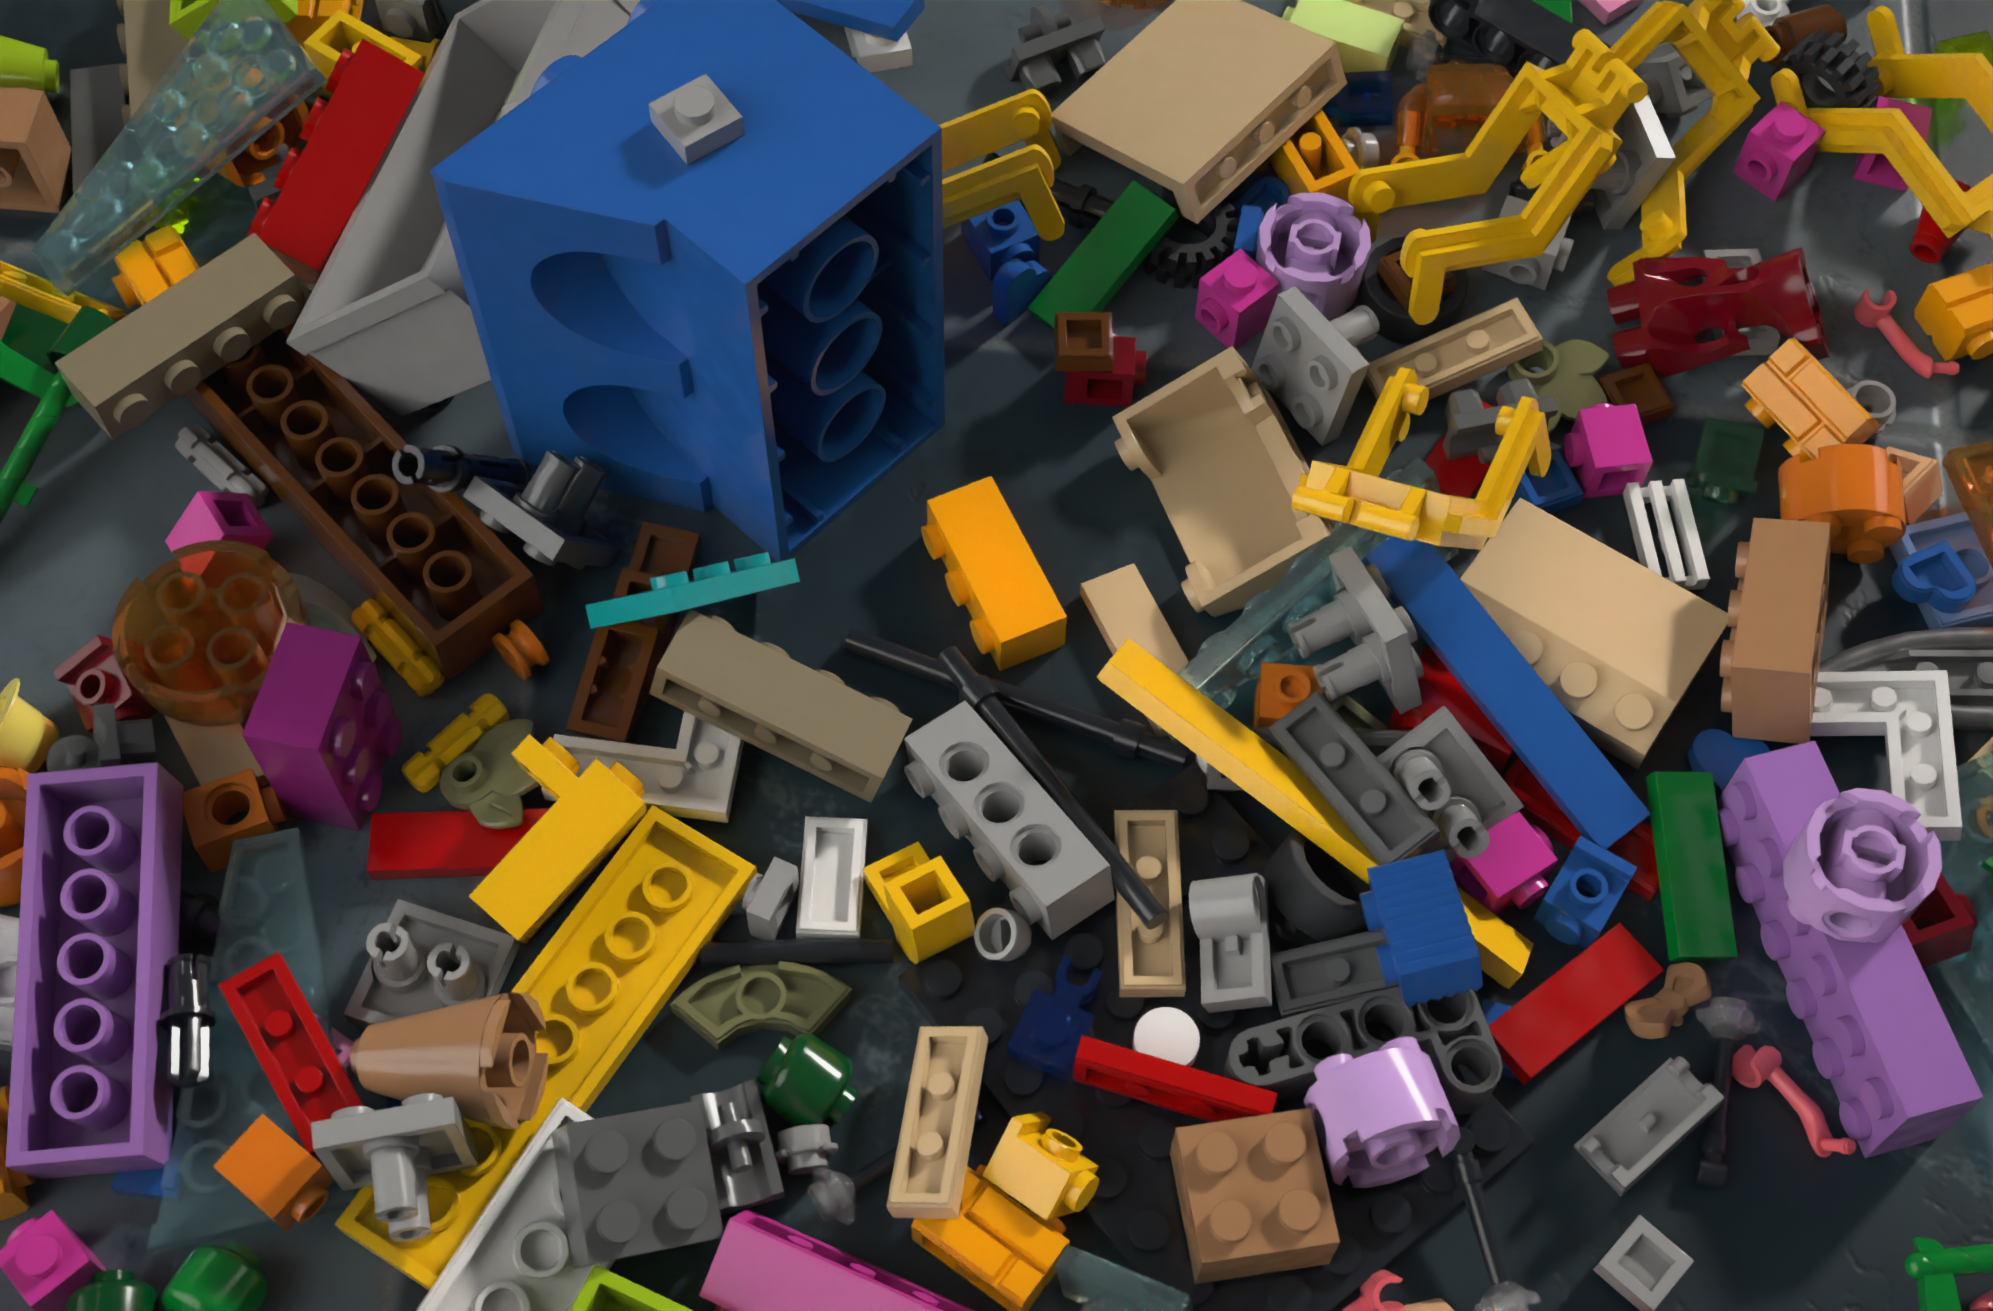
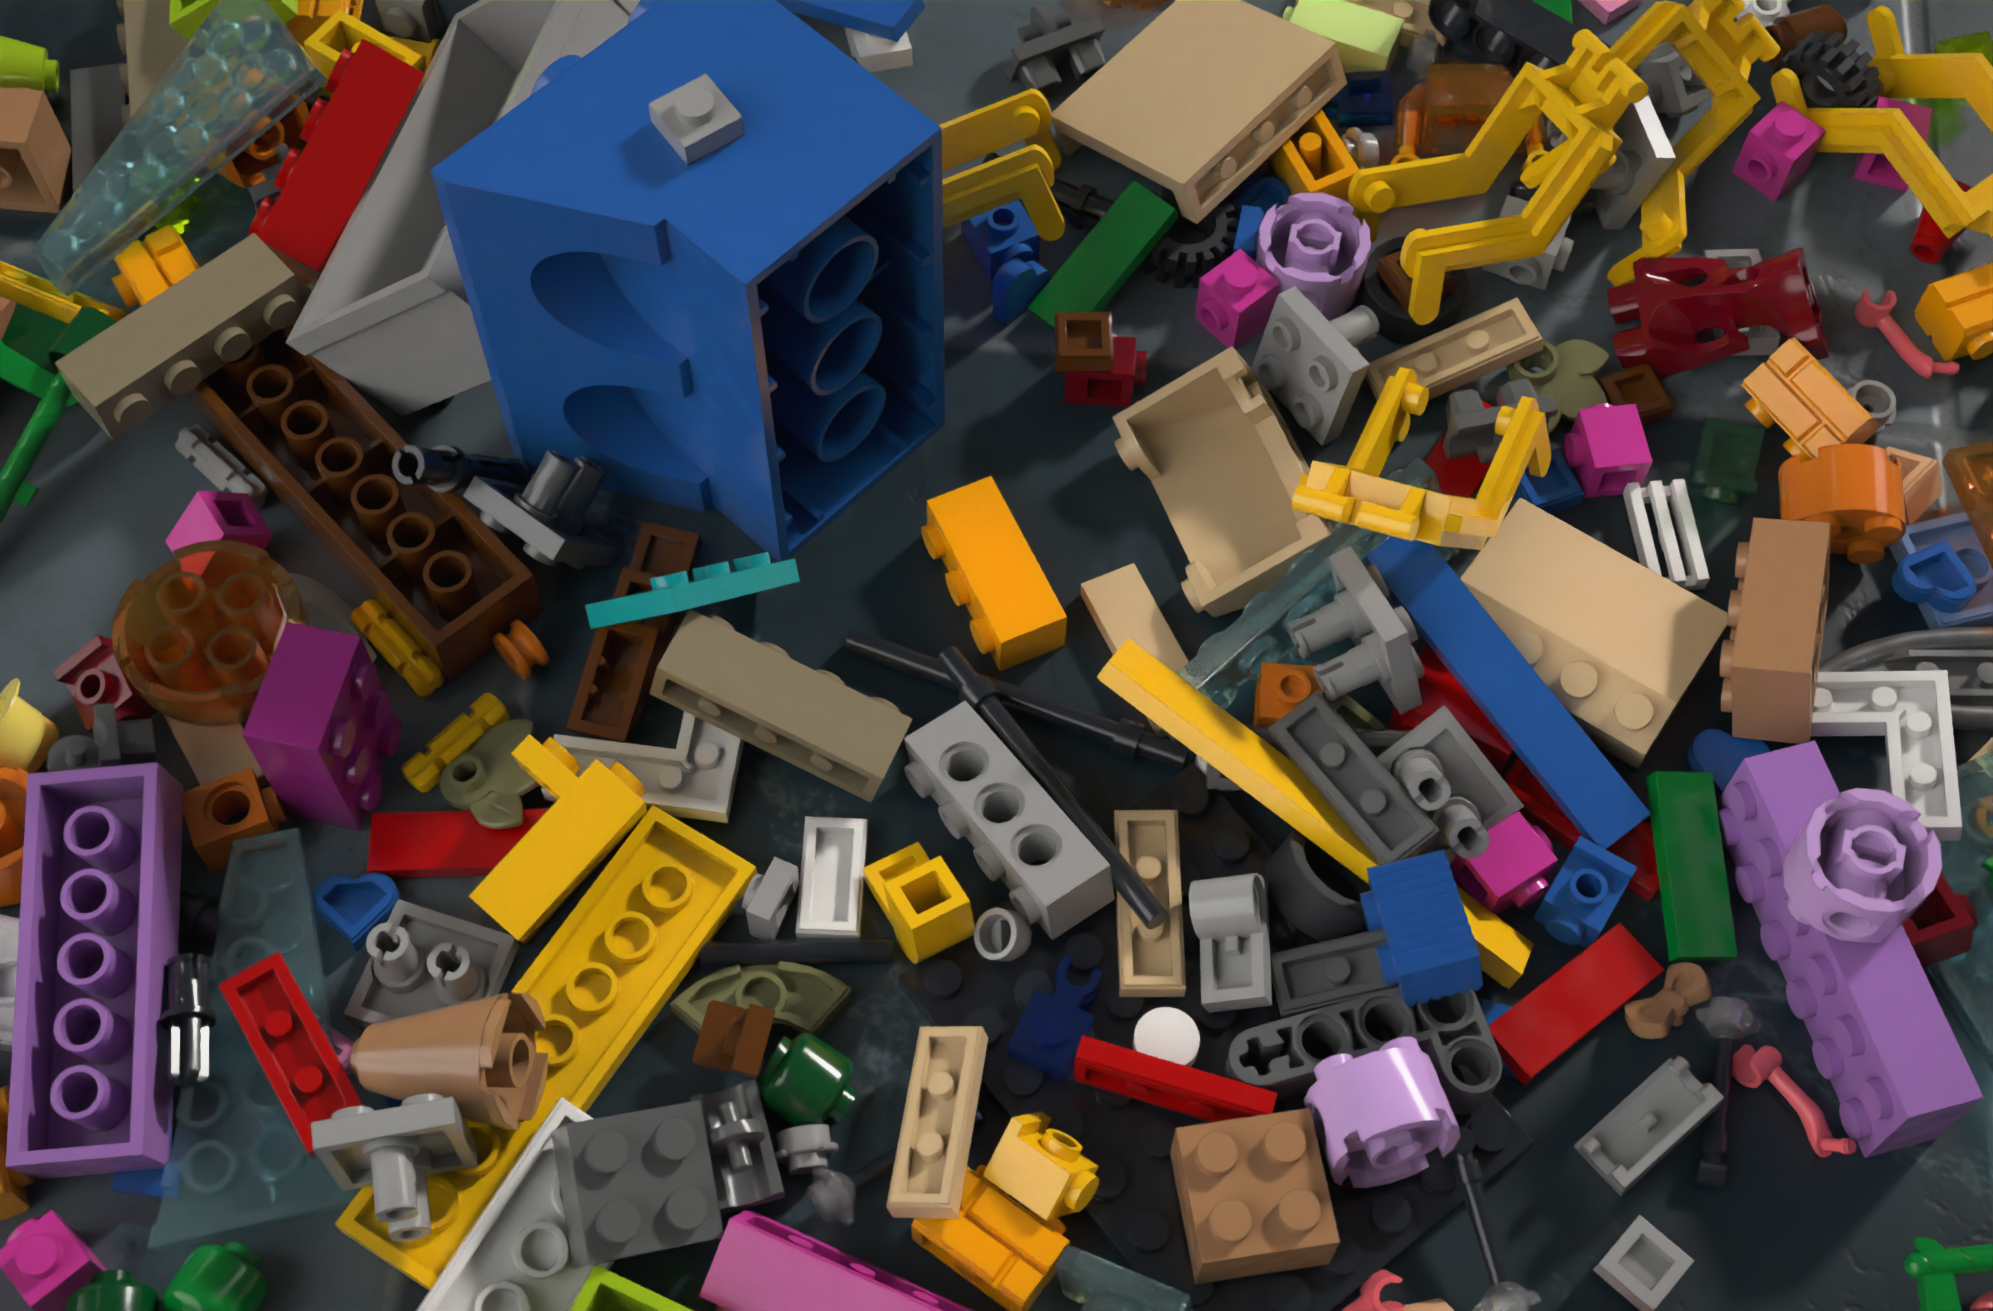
(276, 1174): orange brick -> none
(355, 905): none -> blue tile
(733, 1038): none -> reddish brown bracket

